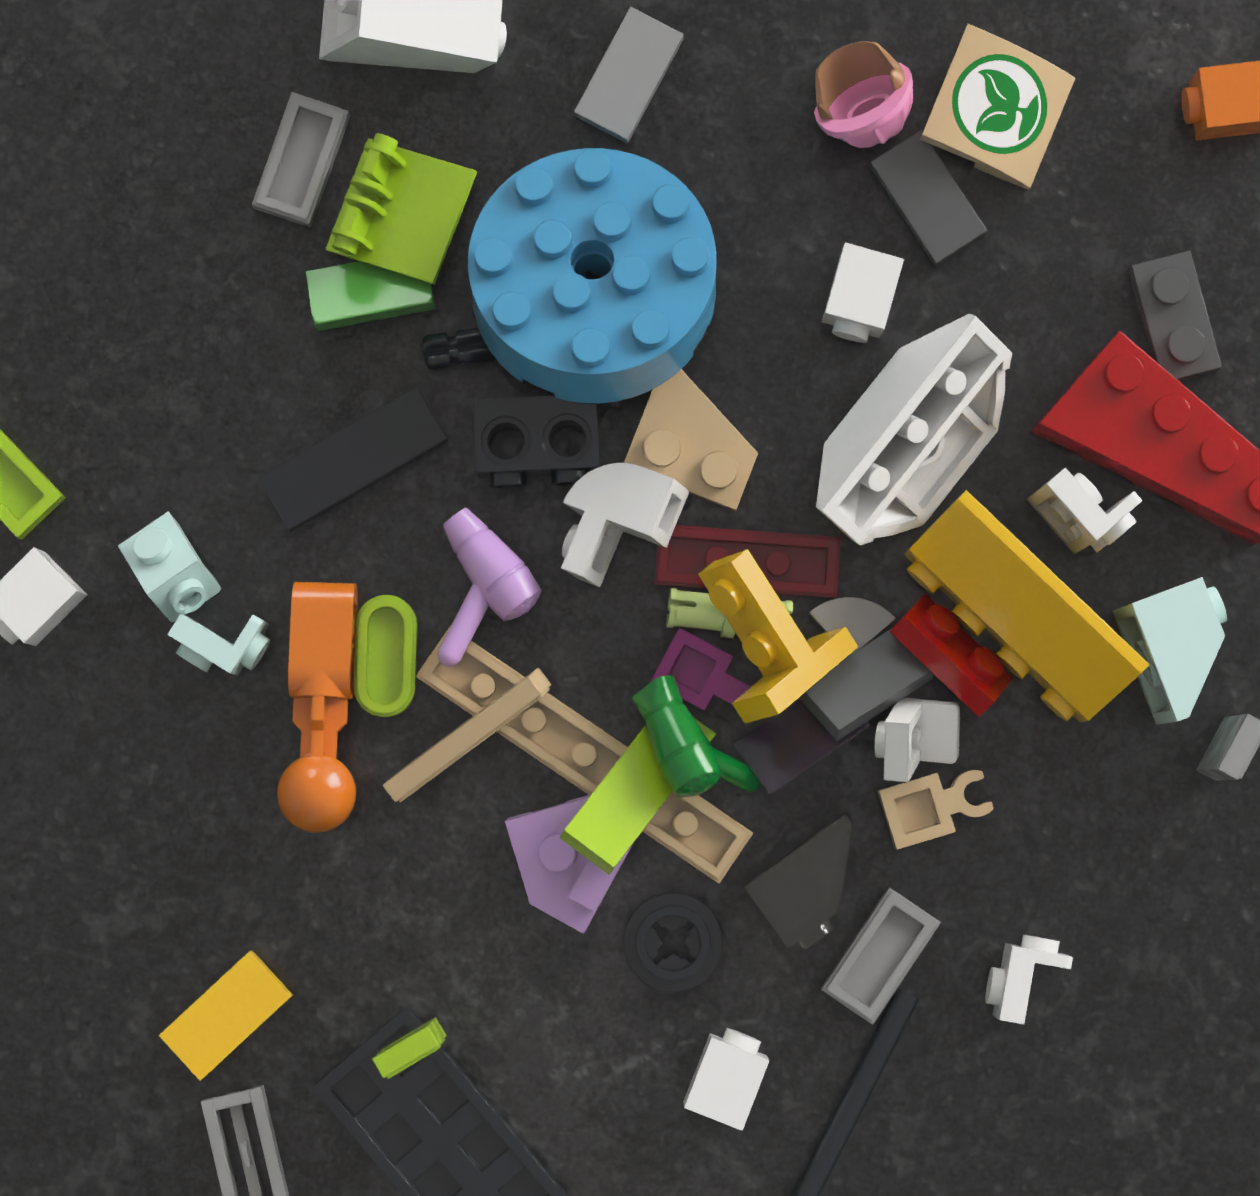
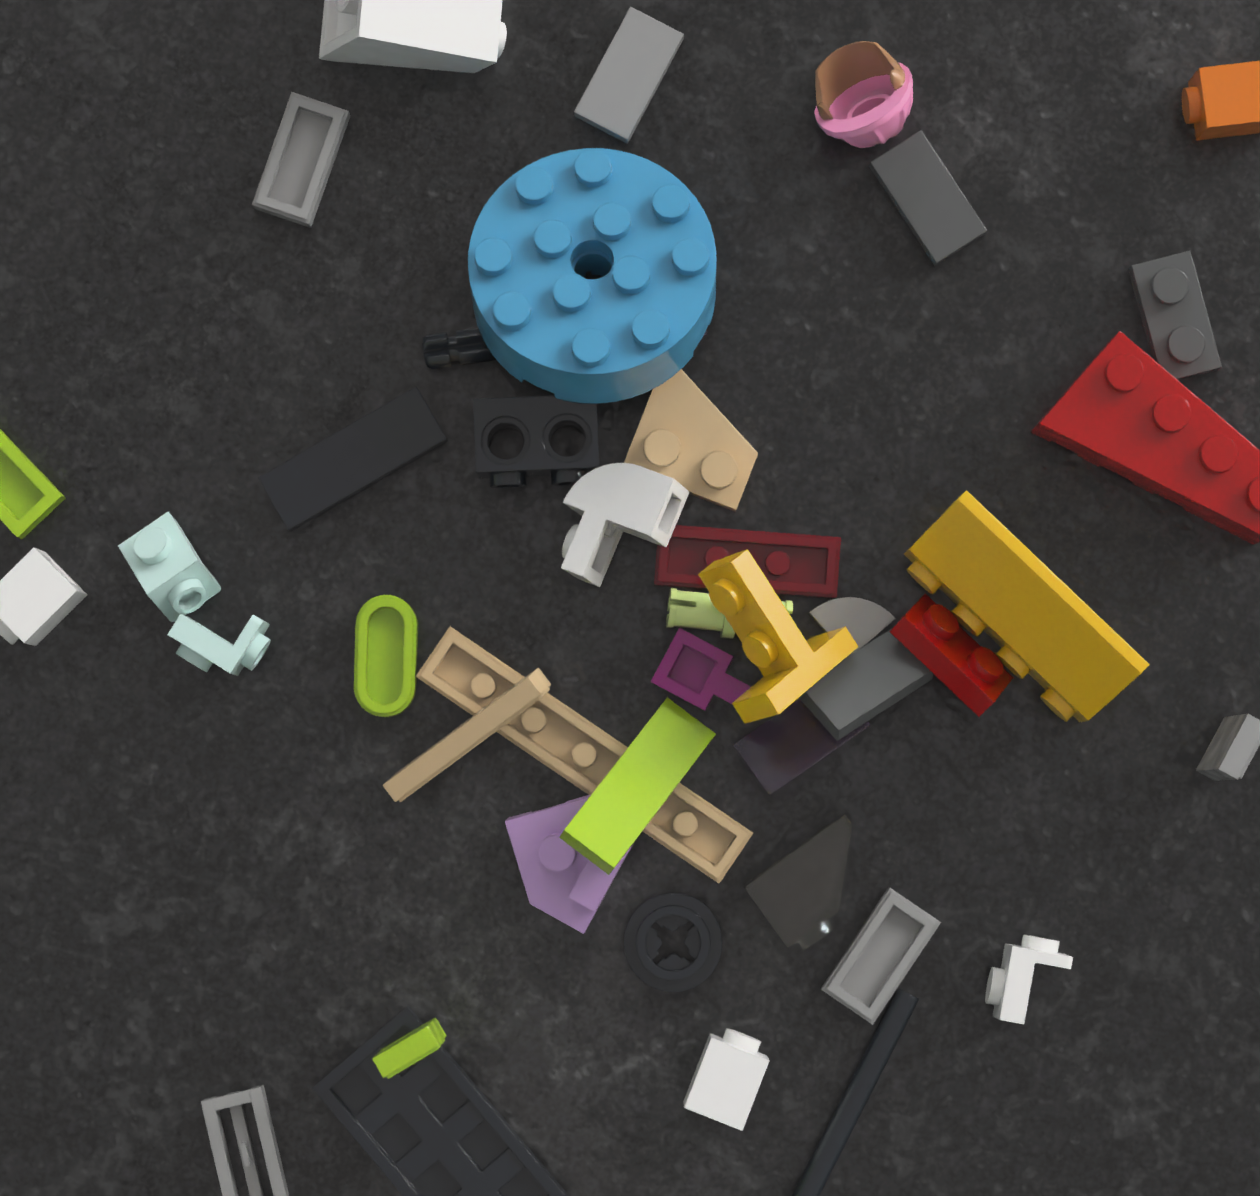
(225, 1015): yellow tile -> none
(317, 788): orange beam -> none
(363, 294): bright green slope -> none
(401, 210): lime hinge -> none
(496, 577): lavender piece -> none
(682, 747): green piece -> none
(862, 293): white brick -> none
(914, 431): white wedge -> none
(917, 733): white bracket -> none
(923, 809): tan plate -> none
(998, 107): slope -> none
(1074, 512): white bracket -> none
(1179, 639): light aqua slope -> none

